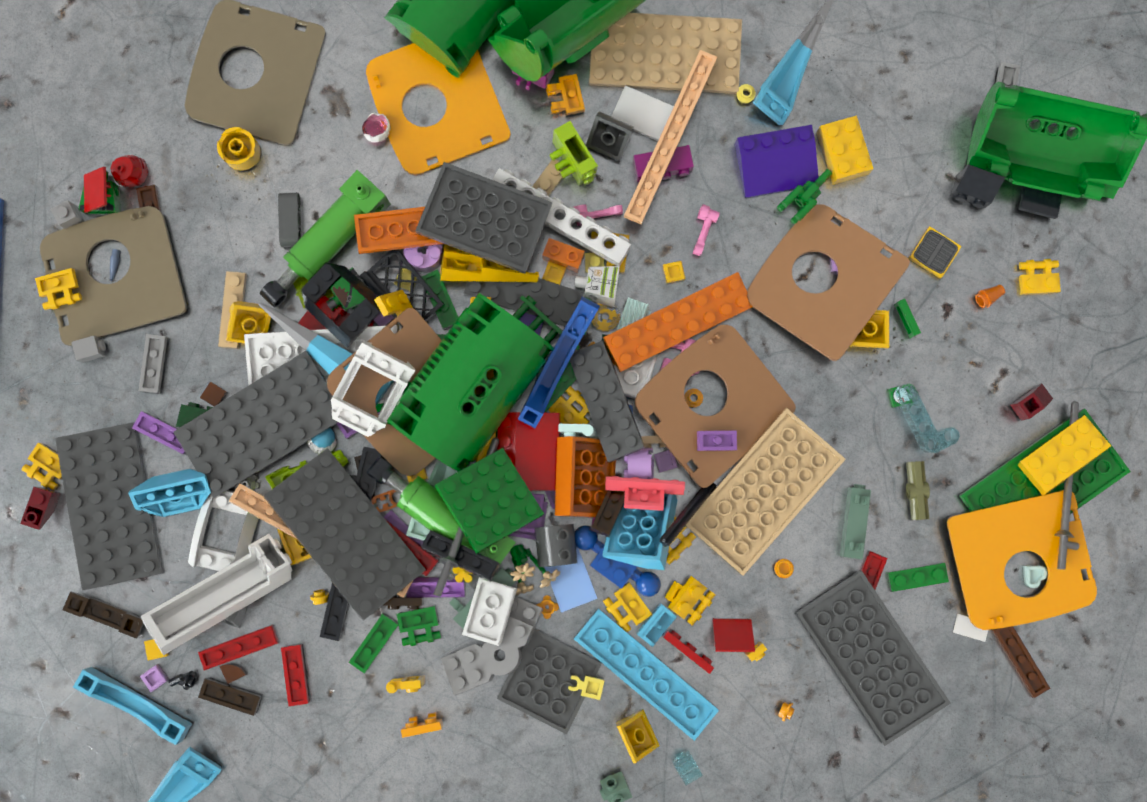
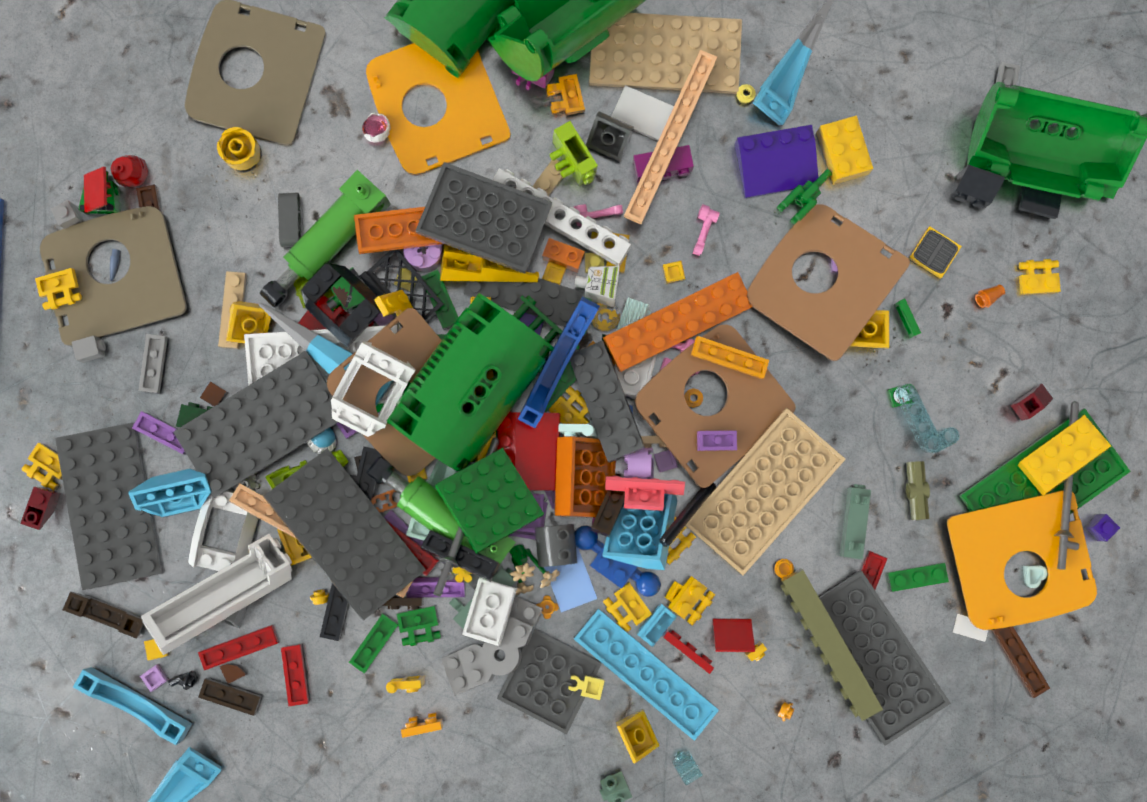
(730, 357): none -> light orange plate
(831, 644): none -> olive brick
(1102, 527): none -> dark purple brick

